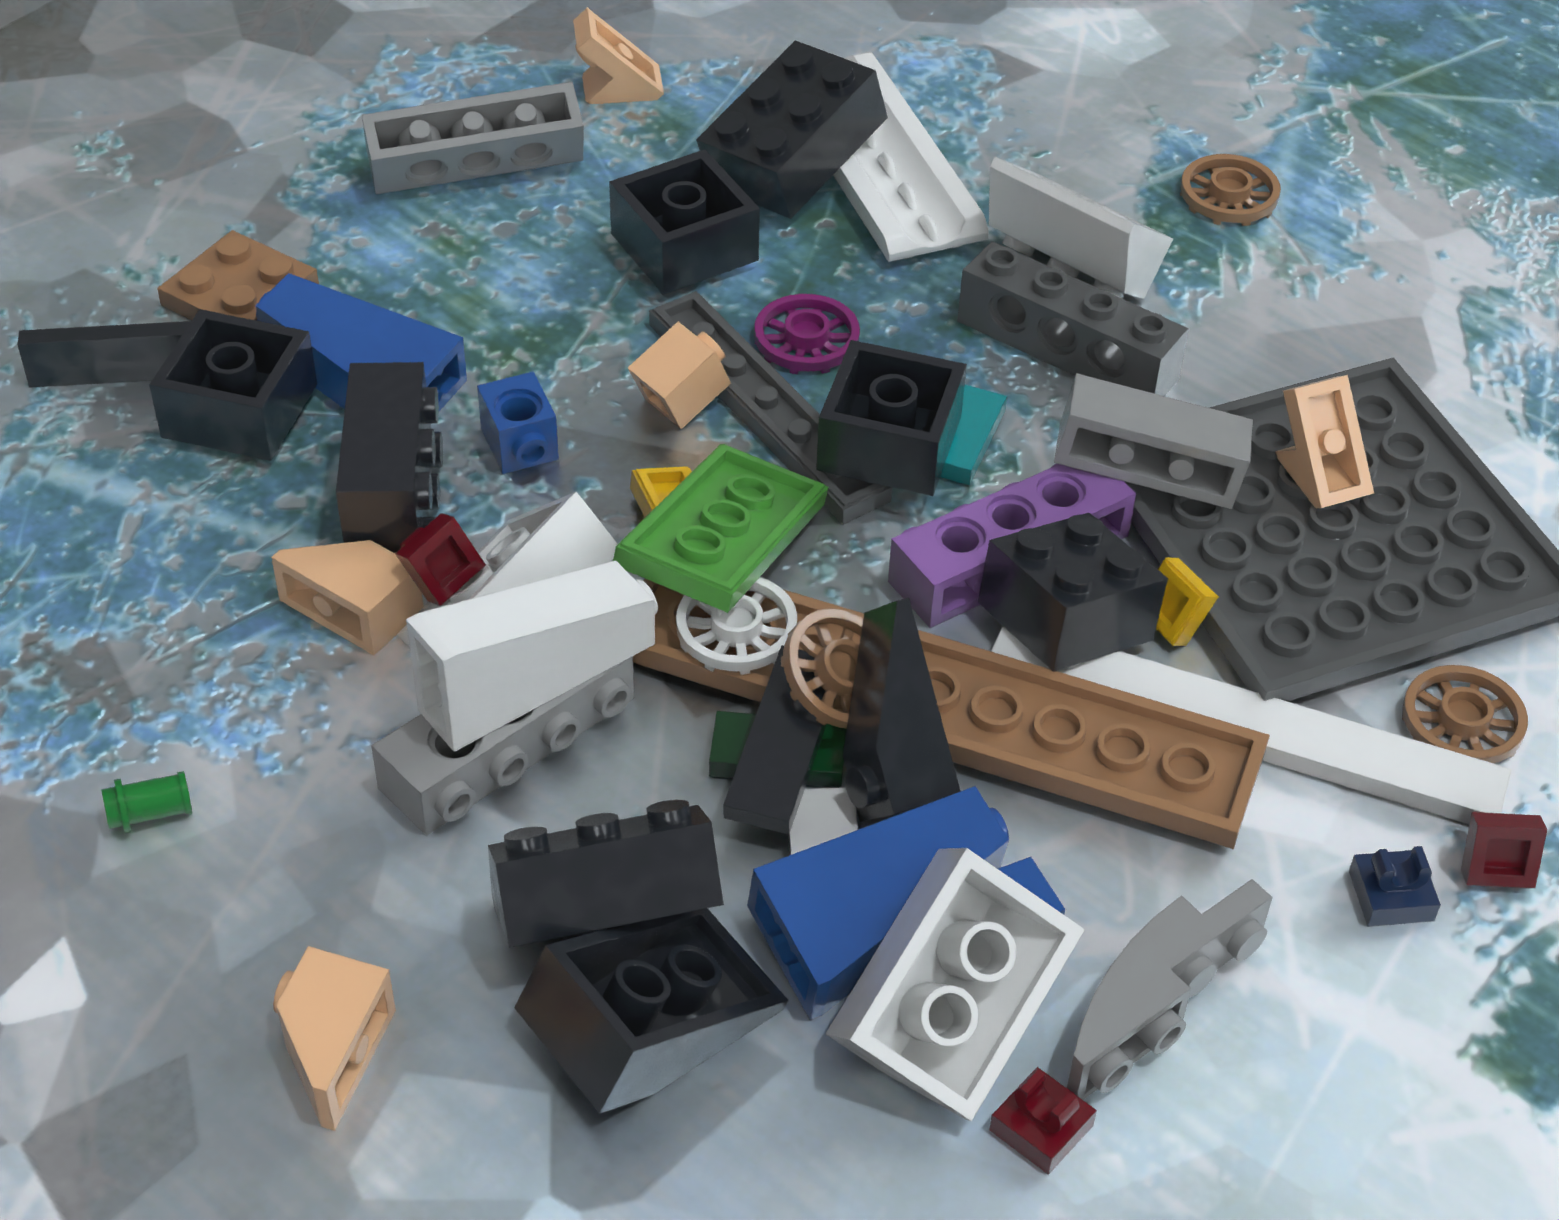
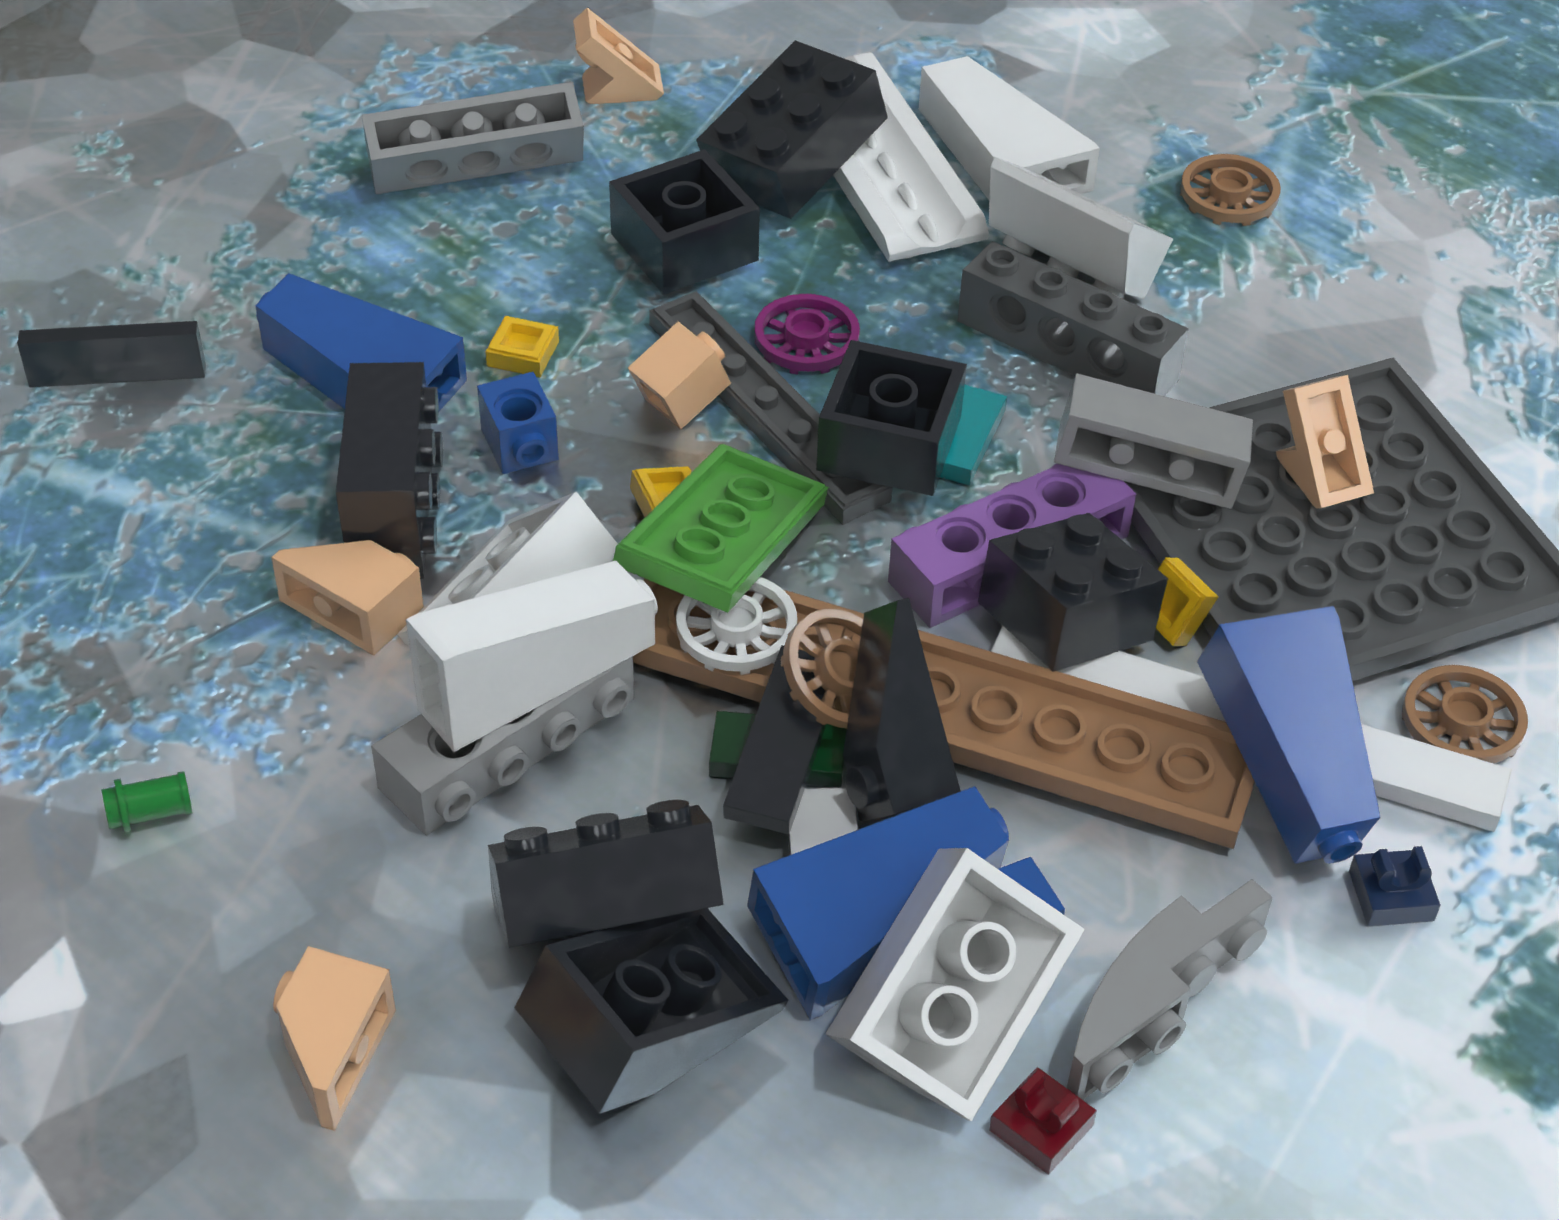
(230, 278): medium nougat plate -> none
(234, 384): black brick -> none
(439, 558): dark red tile -> none
(522, 346): none -> yellow tile
(989, 119): none -> white slope
(1297, 727): none -> slope
(1503, 850): dark red tile -> none

